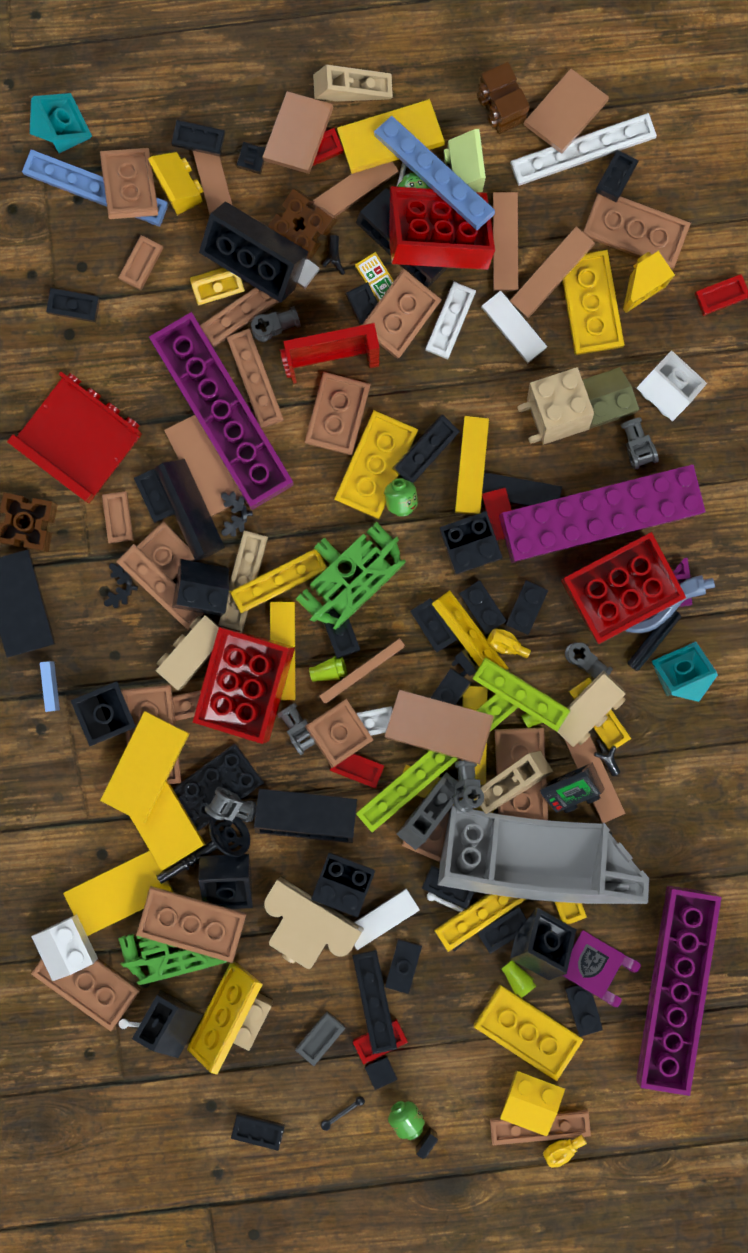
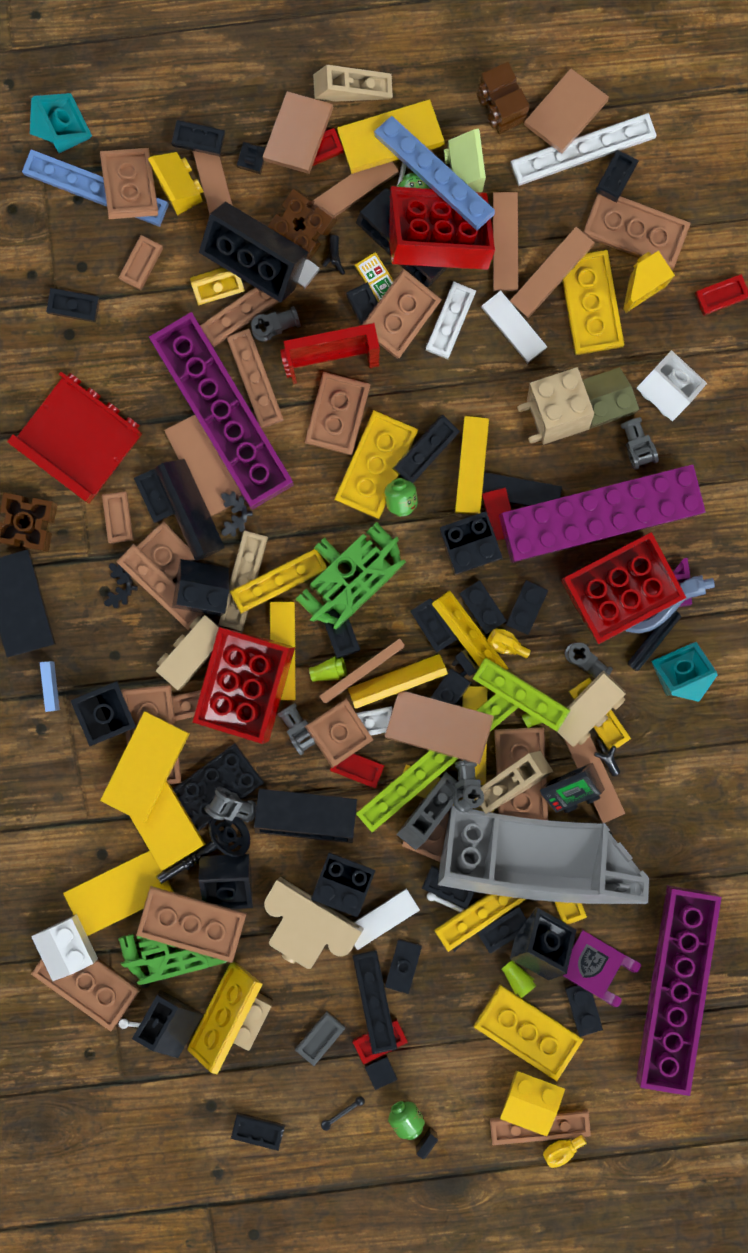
(397, 681): none -> yellow tile

